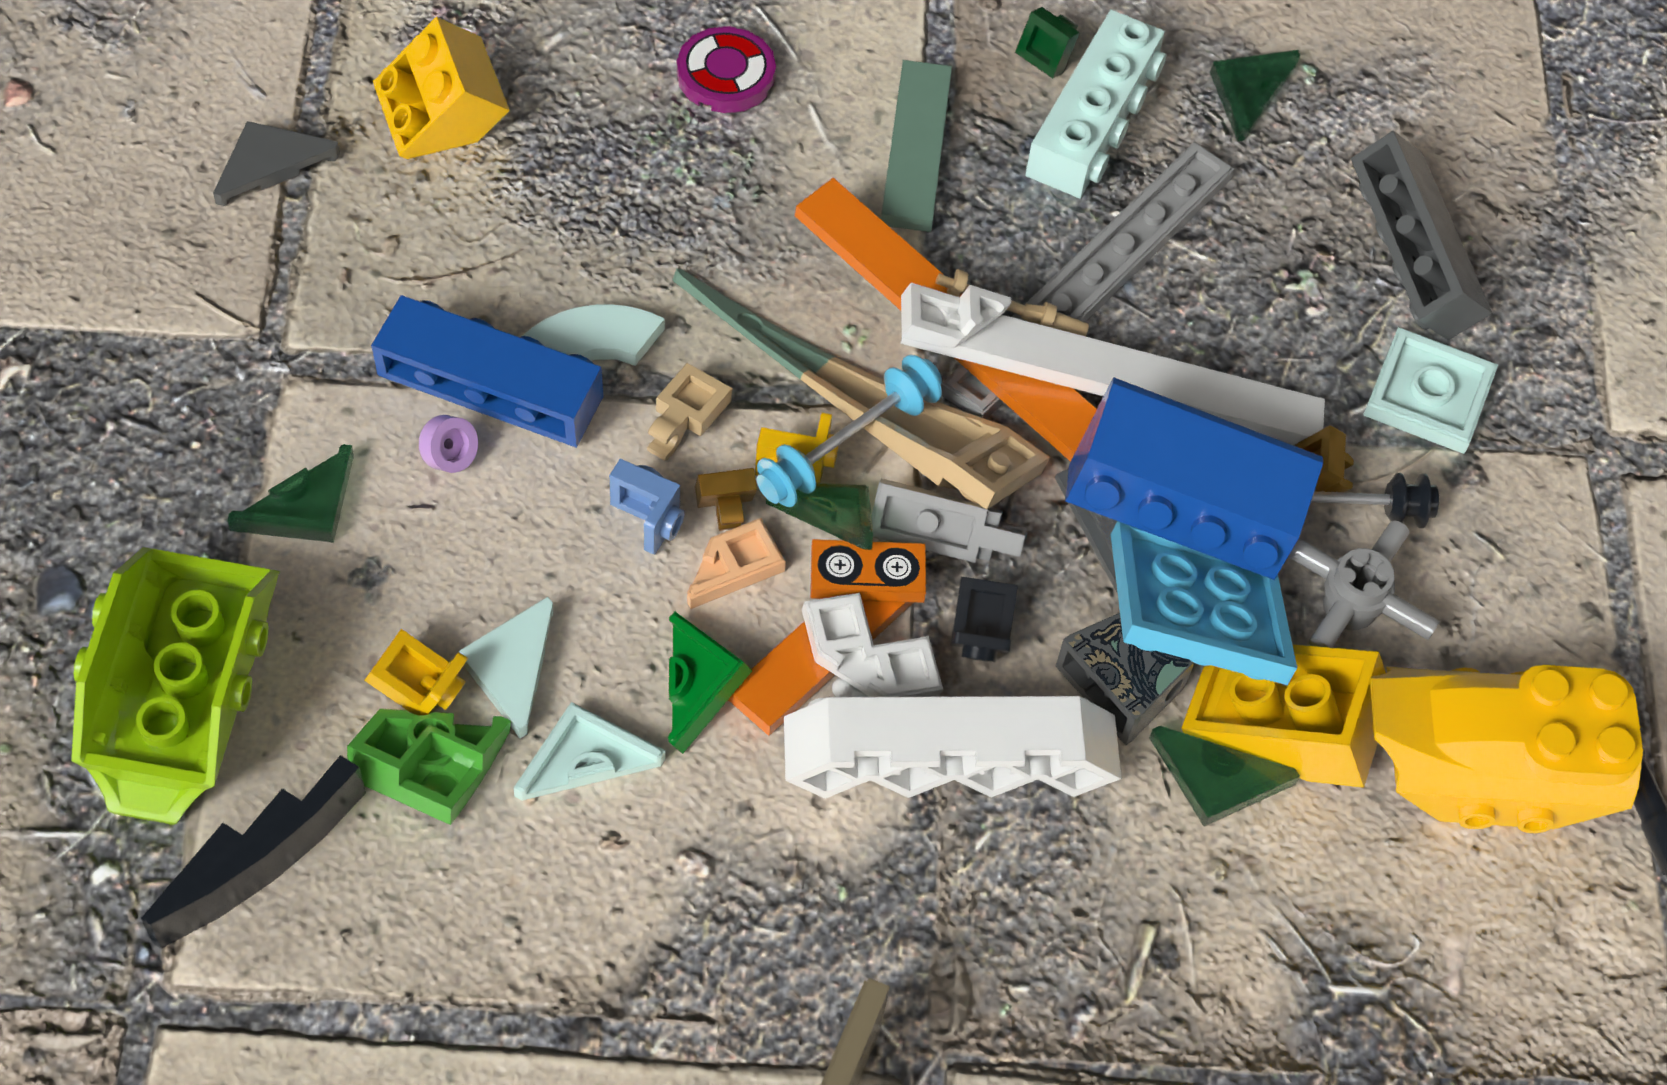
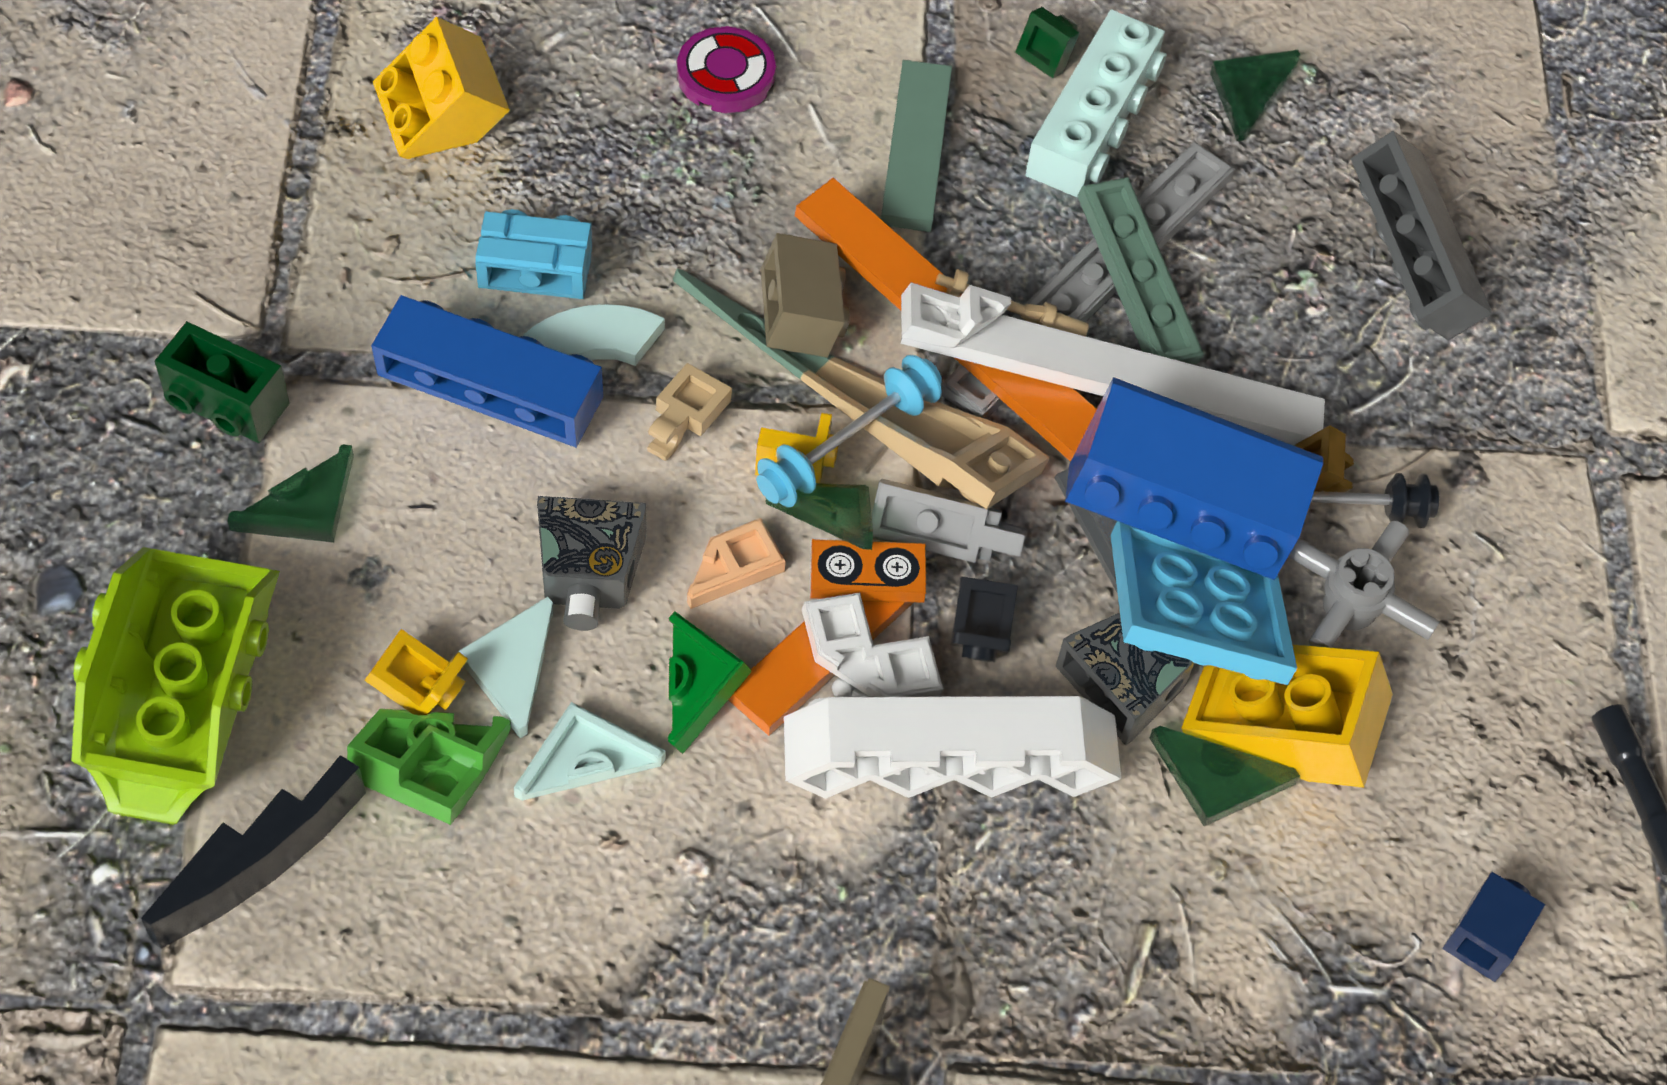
(222, 382): none -> dark green brick
(269, 157): dark grey tile -> none
(448, 443): lavender tile -> none
(534, 254): none -> medium azure brick
(589, 554): none -> torso
(649, 497): medium blue bracket -> none
(726, 492): pearl gold tile -> none
(803, 295): none -> dark tan brick
(1139, 271): none -> sand green tile
(1431, 390): light aqua tile -> none
(1494, 926): none -> dark blue brick
(1512, 746): yellow slope -> none

